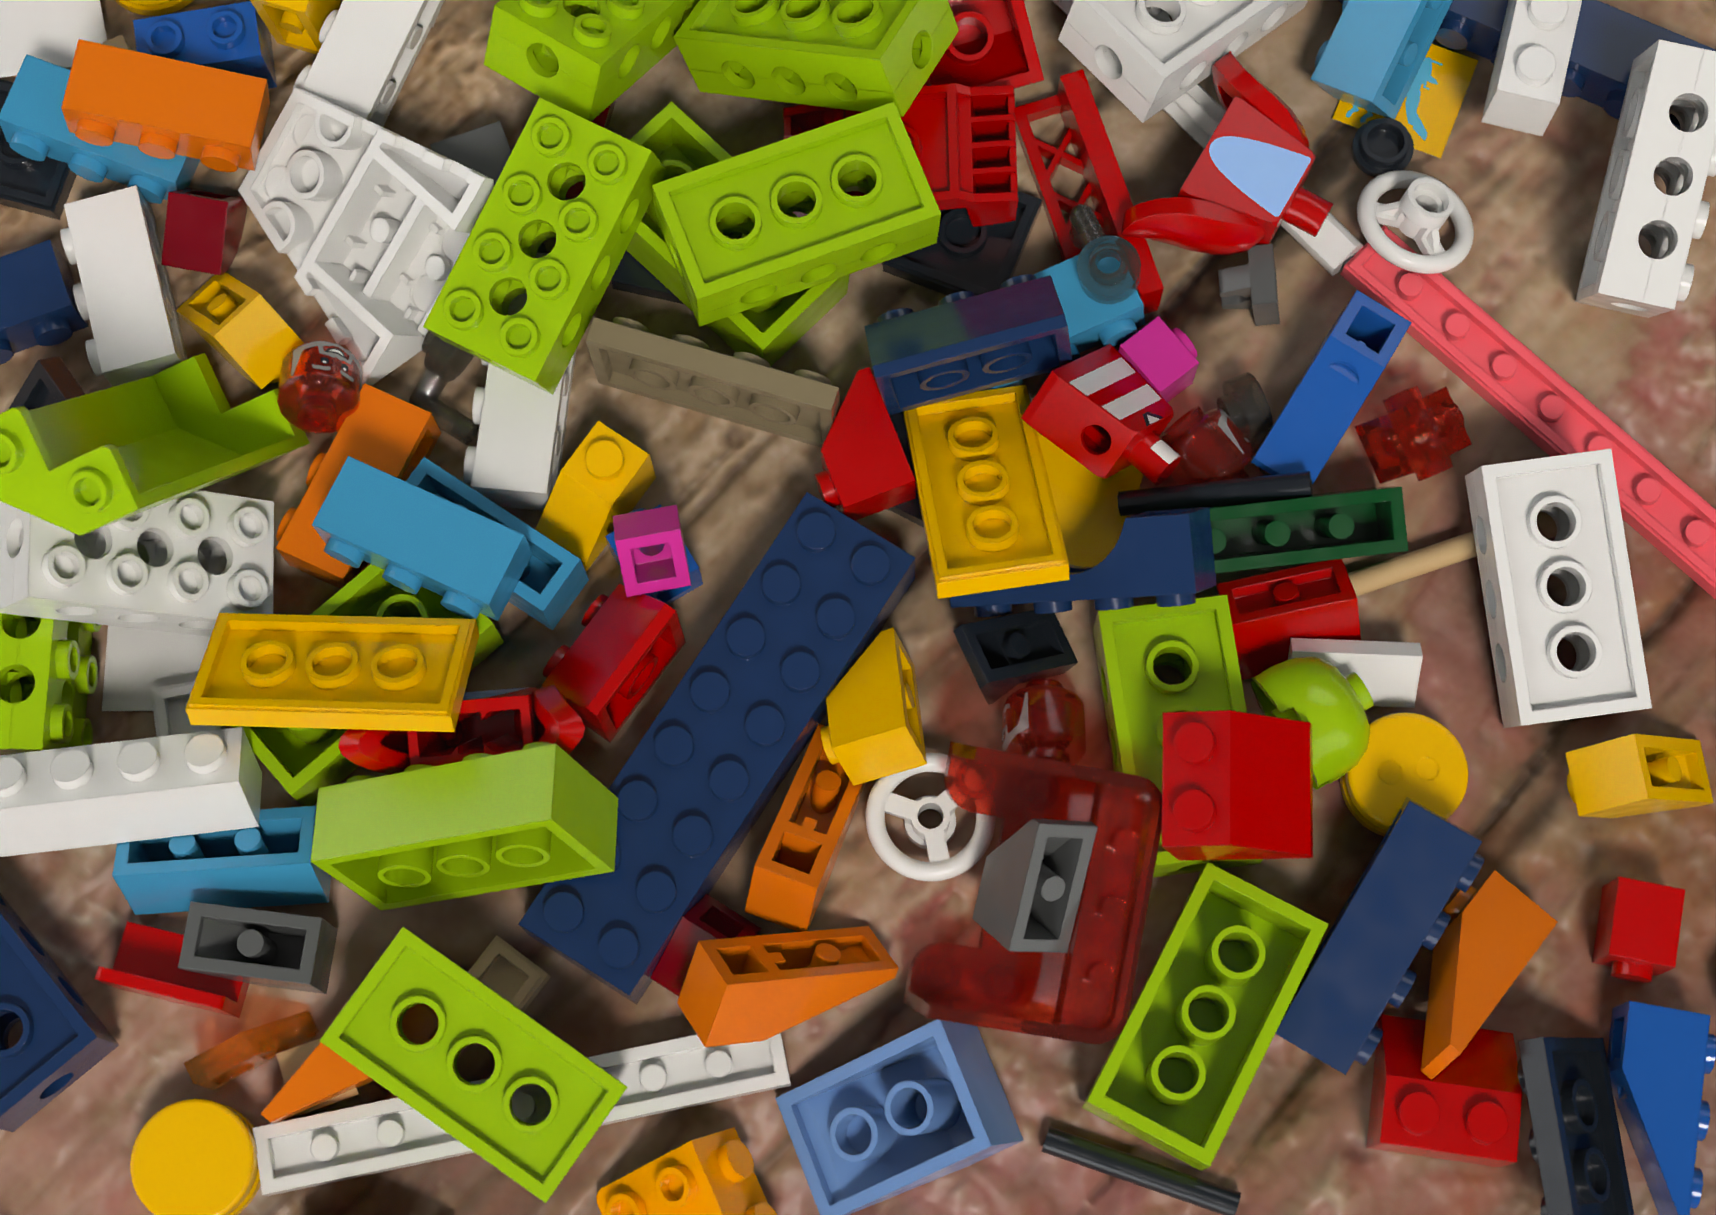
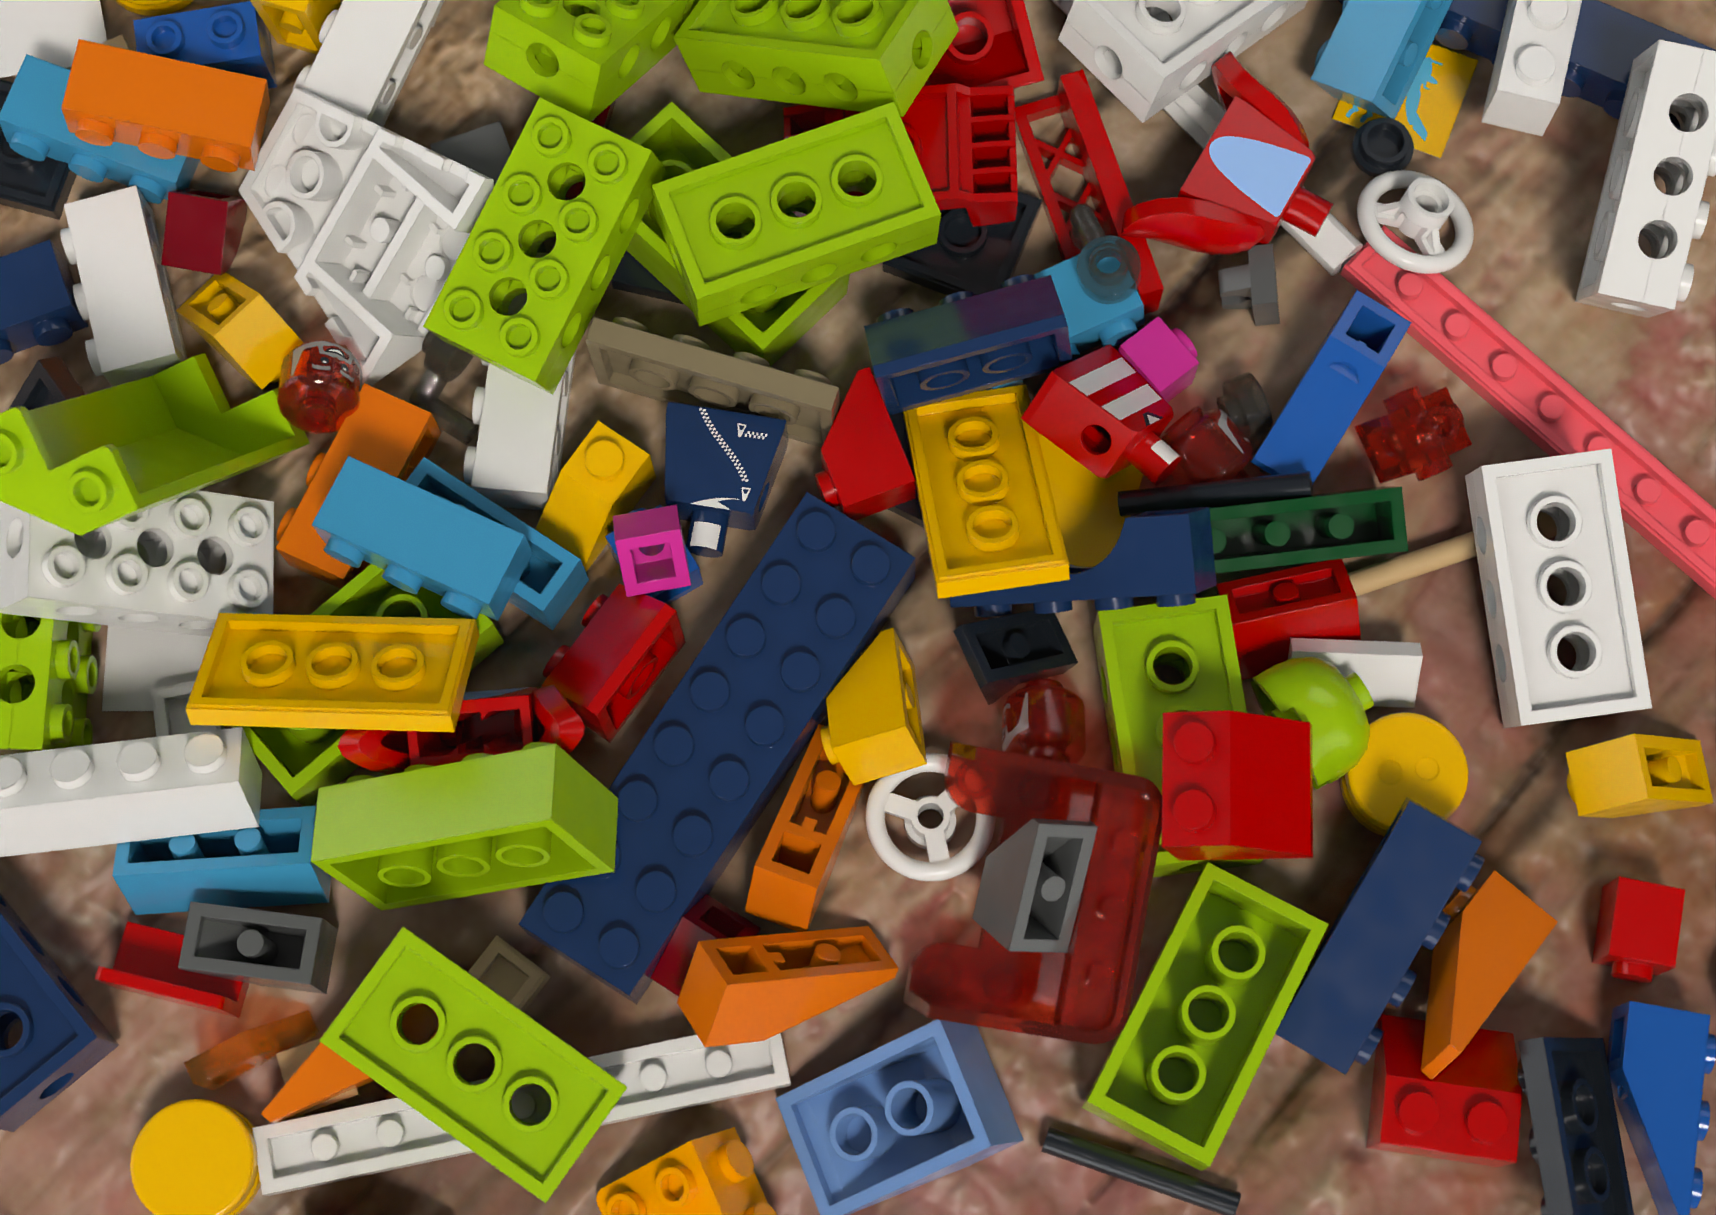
(720, 470): none -> dark blue torso

